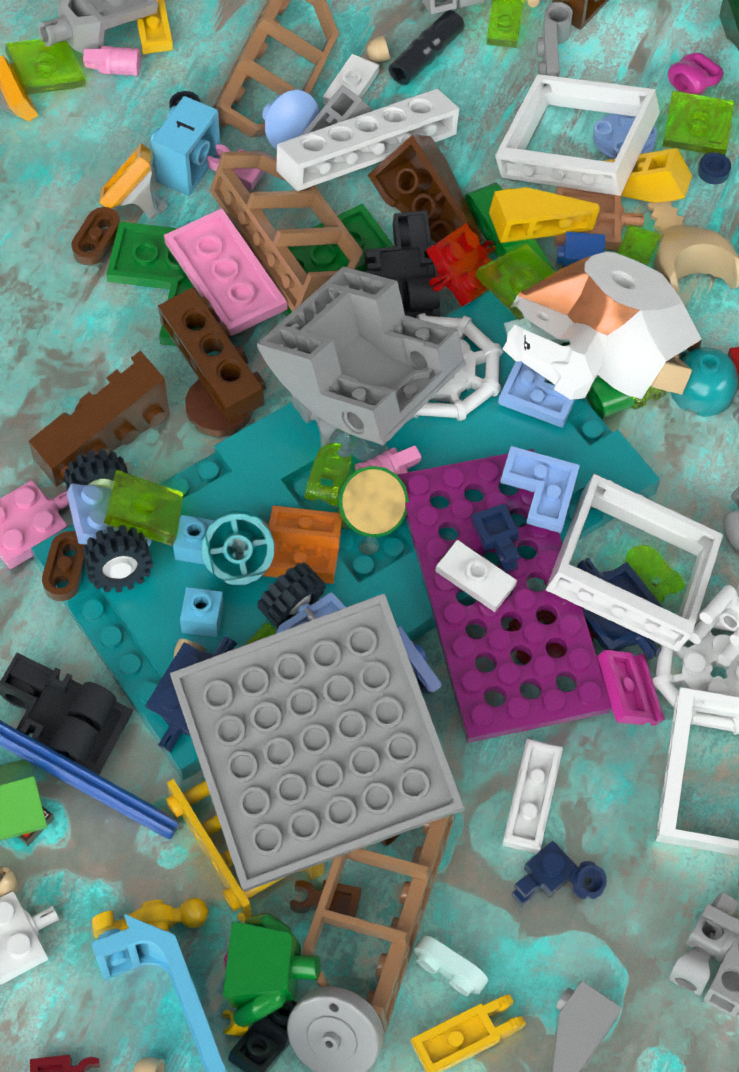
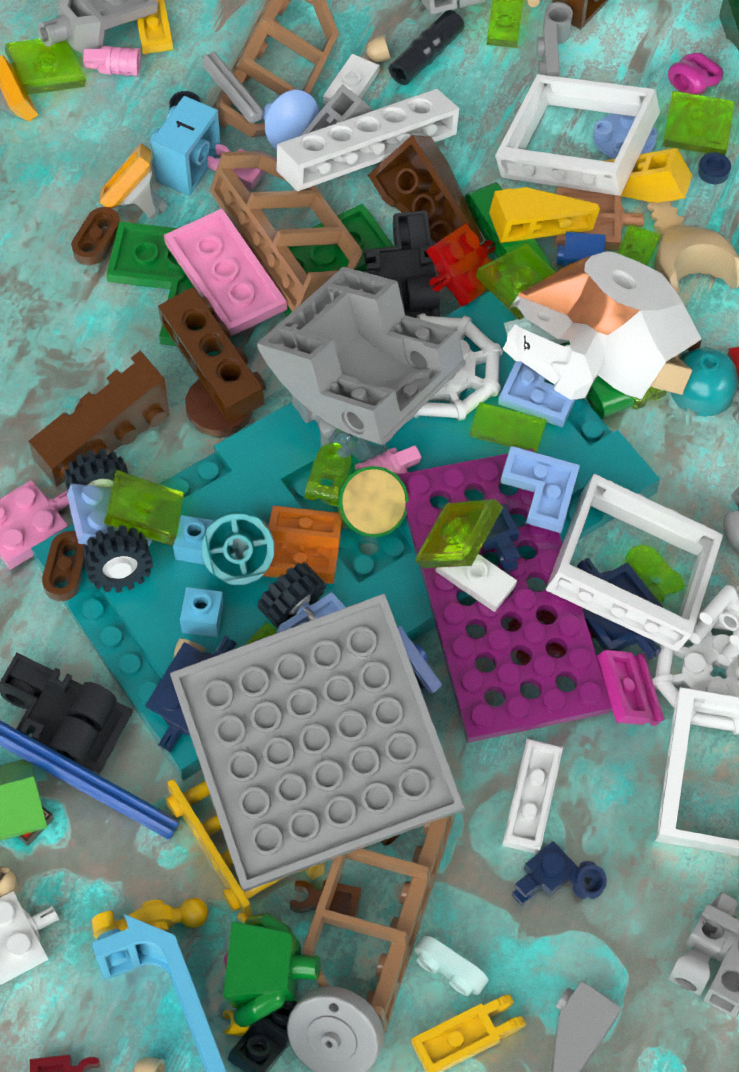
(232, 87): none -> light grey axle
(458, 534): none -> clear neon green plate
(507, 427): none -> clear neon green plate

